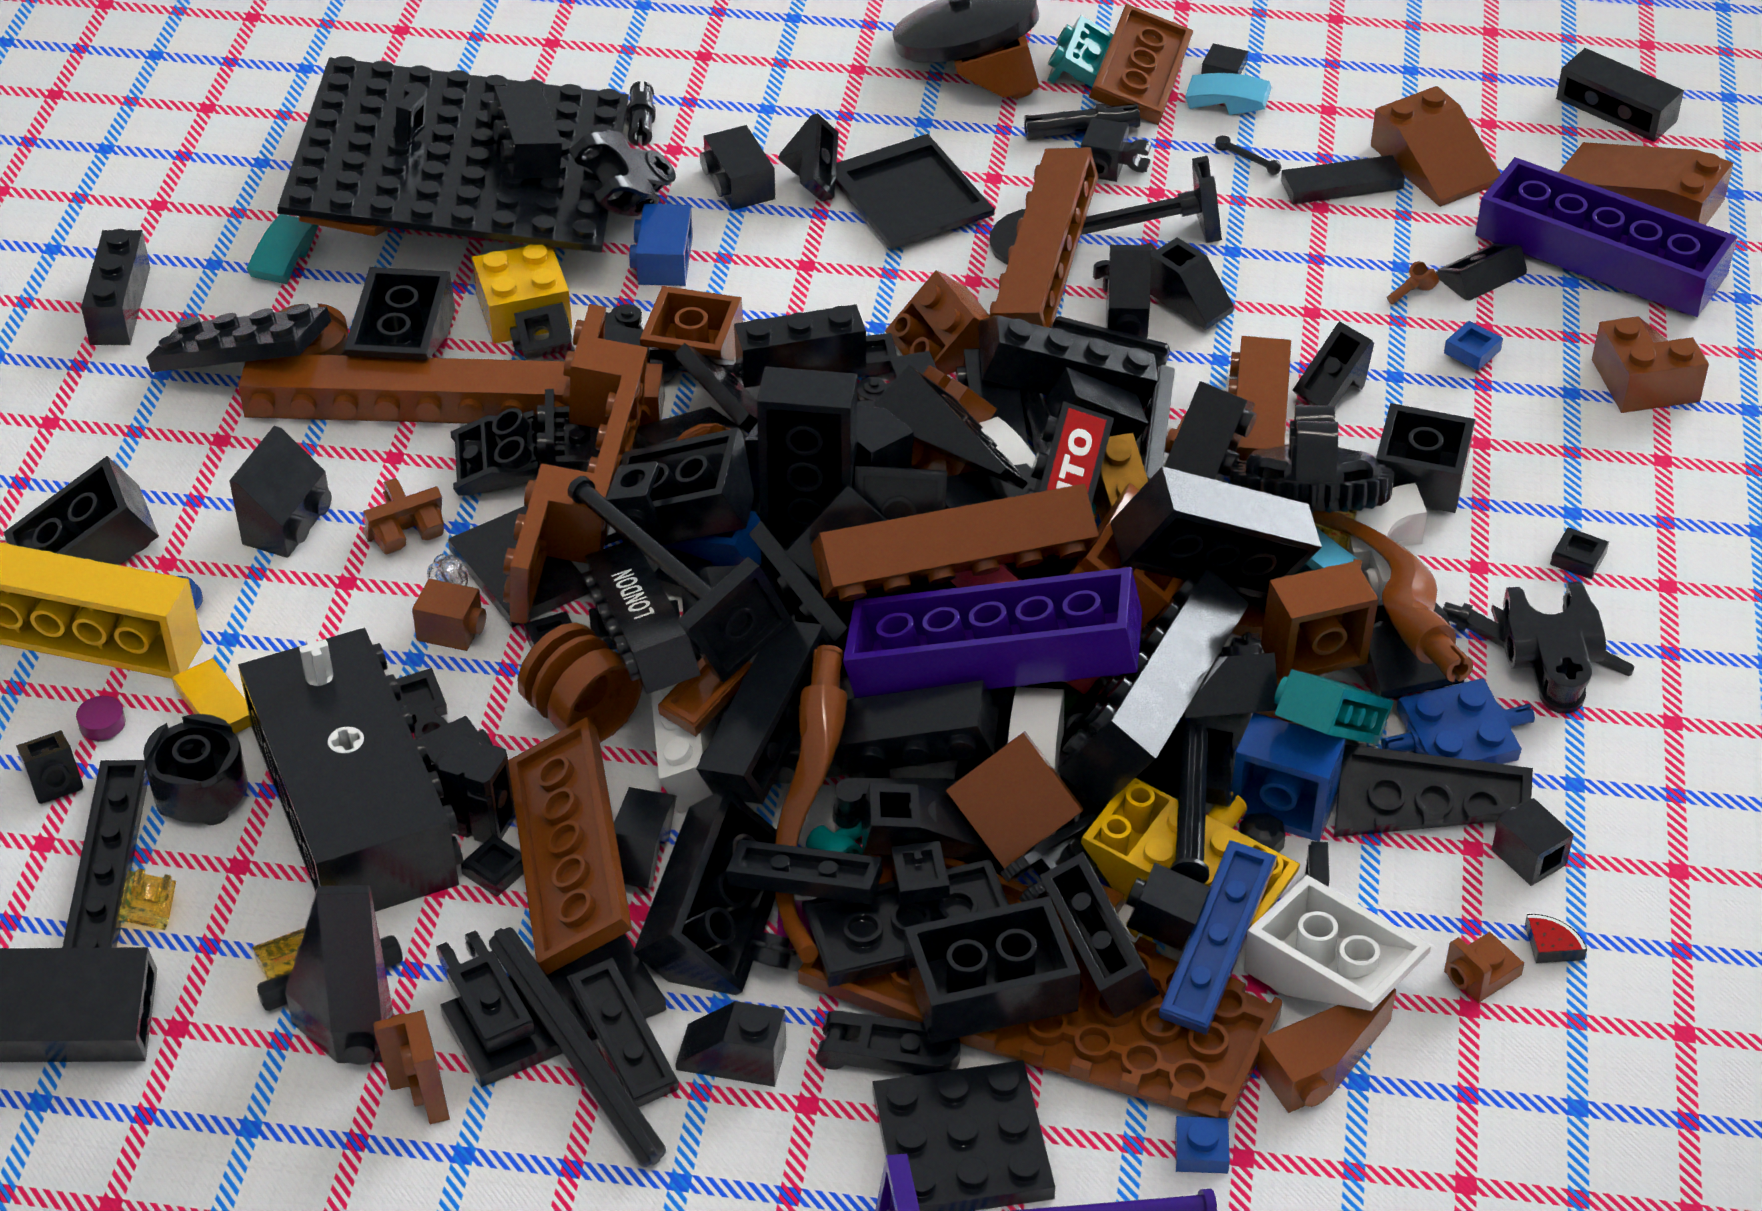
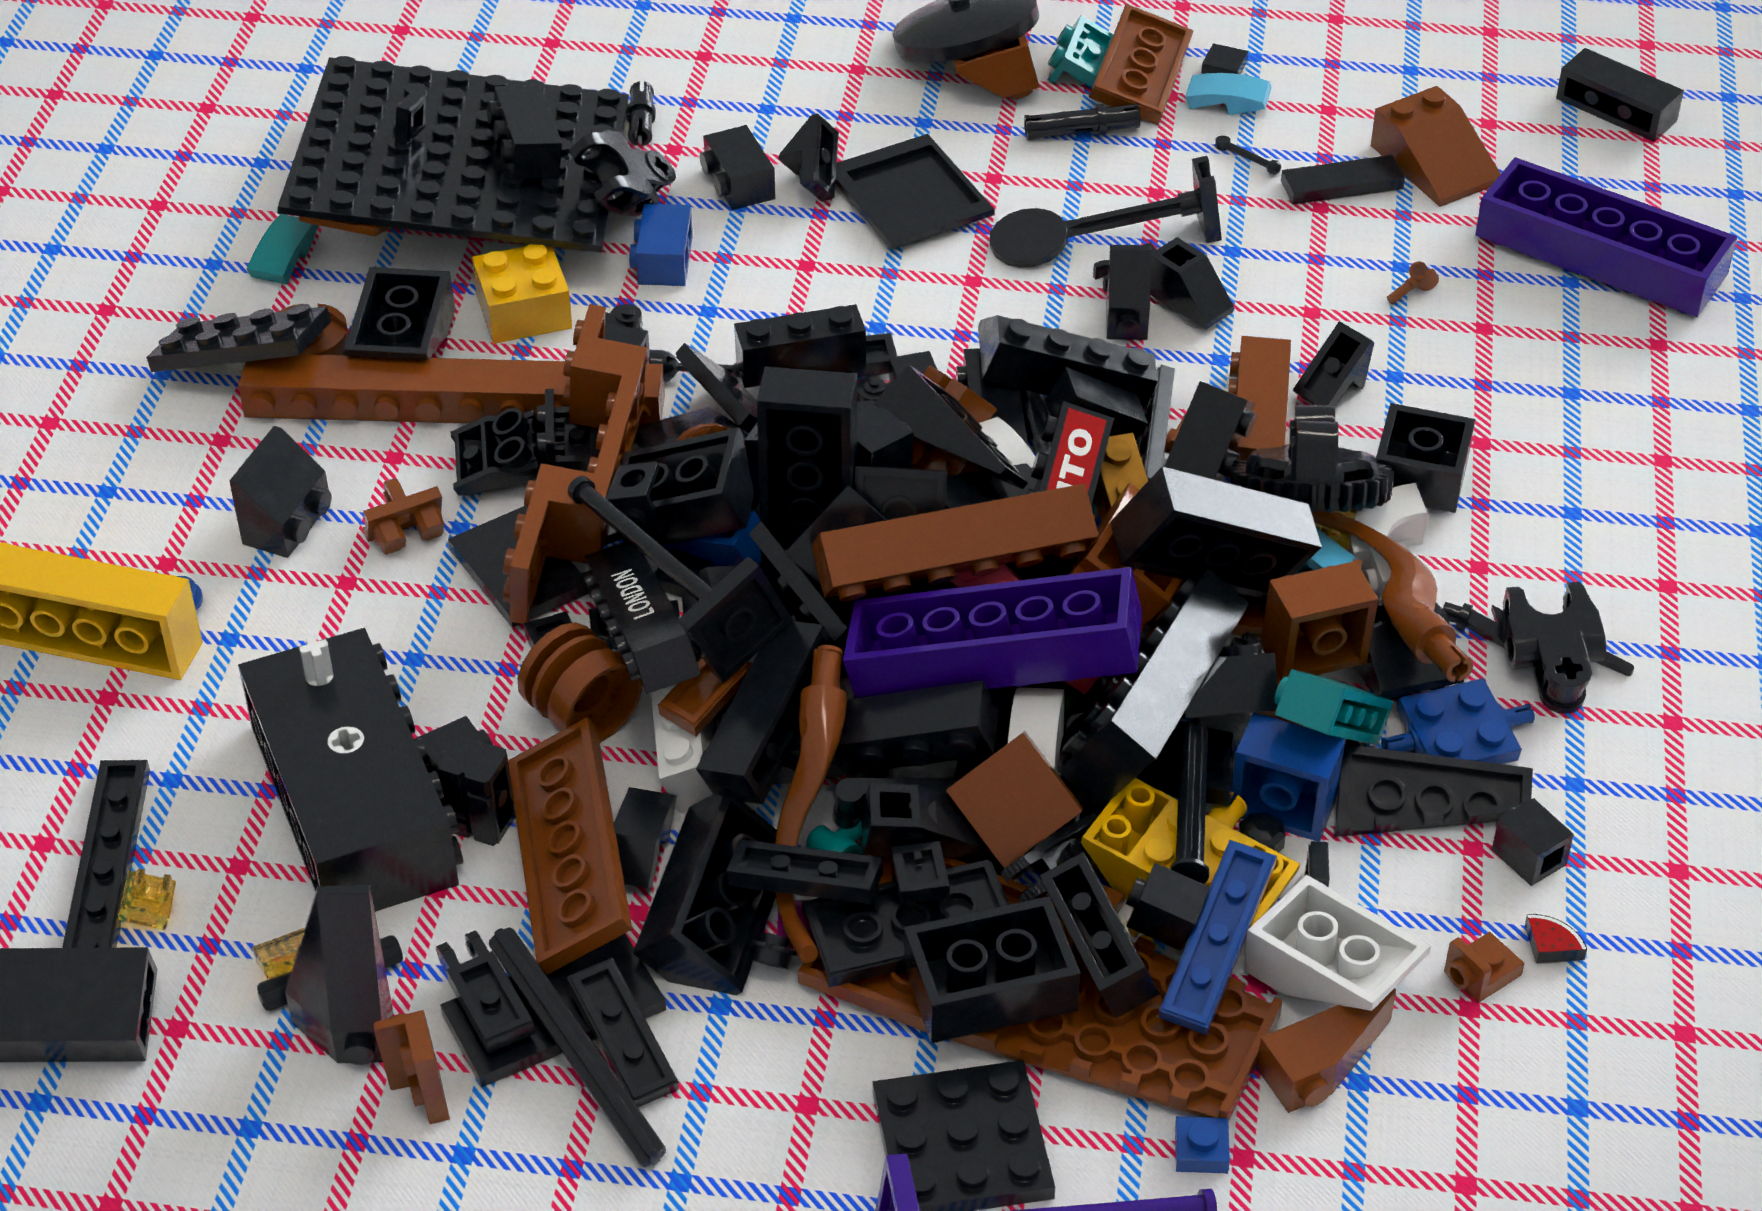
(50, 766): black bracket -> none
(90, 518): black slope -> none
(100, 718): magenta tile -> none
(115, 287): black brick -> none
(196, 769): black brick -> none
(211, 692): yellow tile -> none
(424, 699): black plate -> none
(448, 569): clear plate -> none
(448, 614): dark orange brick -> none
(494, 865): black tile -> none
(551, 318): black brick -> none
(693, 318): dark orange slope -> none
(736, 1044): black slope -> none
(883, 1045): black plate -> none
(939, 320): dark orange slope -> none
(1047, 237): dark orange brick -> none
(1112, 149): black brick -> none
(1159, 349): black axle -> none
(1473, 345): blue plate -> none
(1484, 270): black slope -> none
(1579, 553): black tile -> none
(1645, 367): dark orange slope -> none
(1666, 178): dark orange slope -> none

